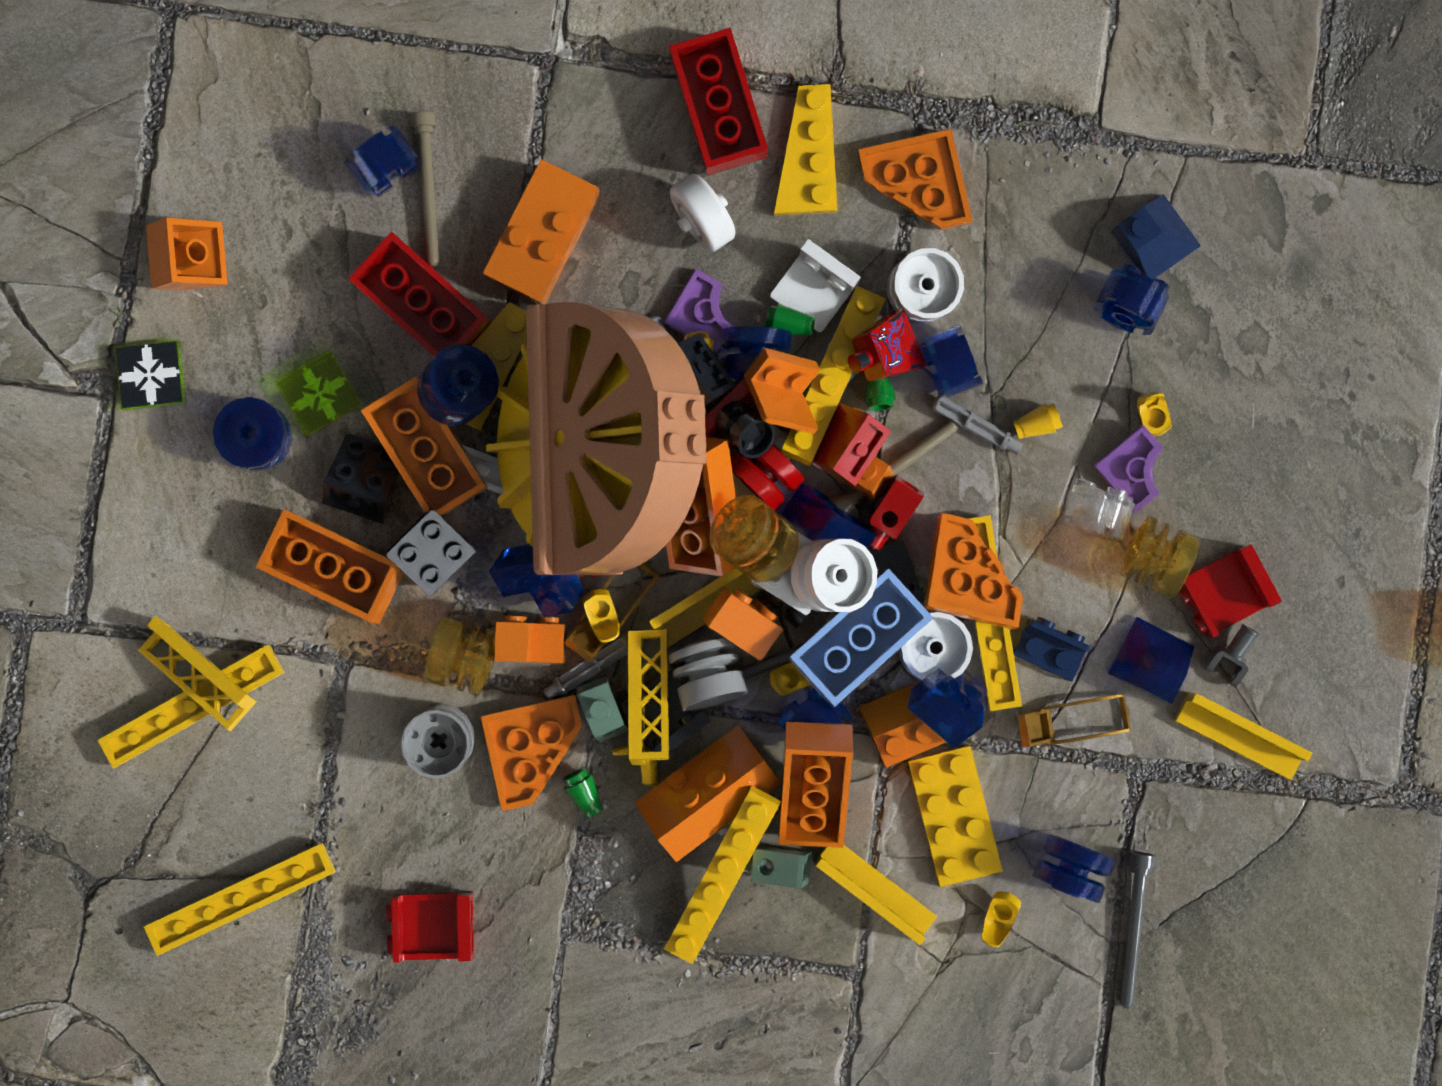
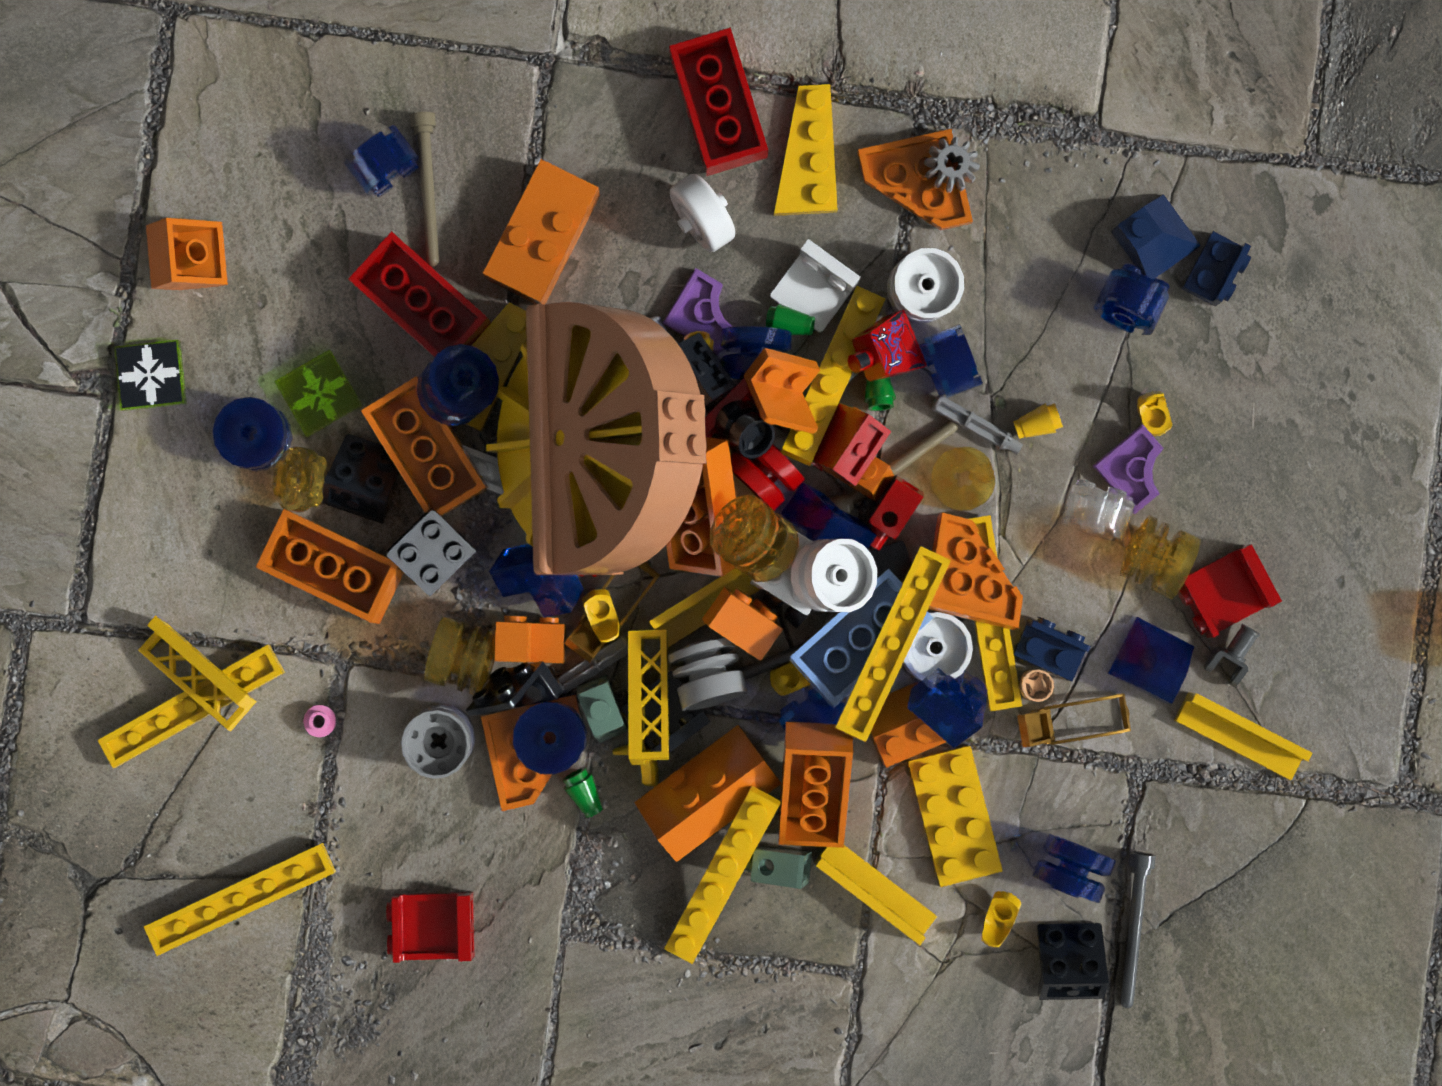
(308, 491): none -> clear yellow plate
(327, 714): none -> bright pink plate
(515, 688): none -> black bracket
(550, 757): none -> clear blue wheel
(892, 644): none -> yellow plate
(955, 154): none -> light grey gear
(980, 473): none -> clear yellow plate
(1041, 686): none -> light nougat wheel
(1072, 961): none -> black bracket
(1216, 269): none -> dark blue bracket

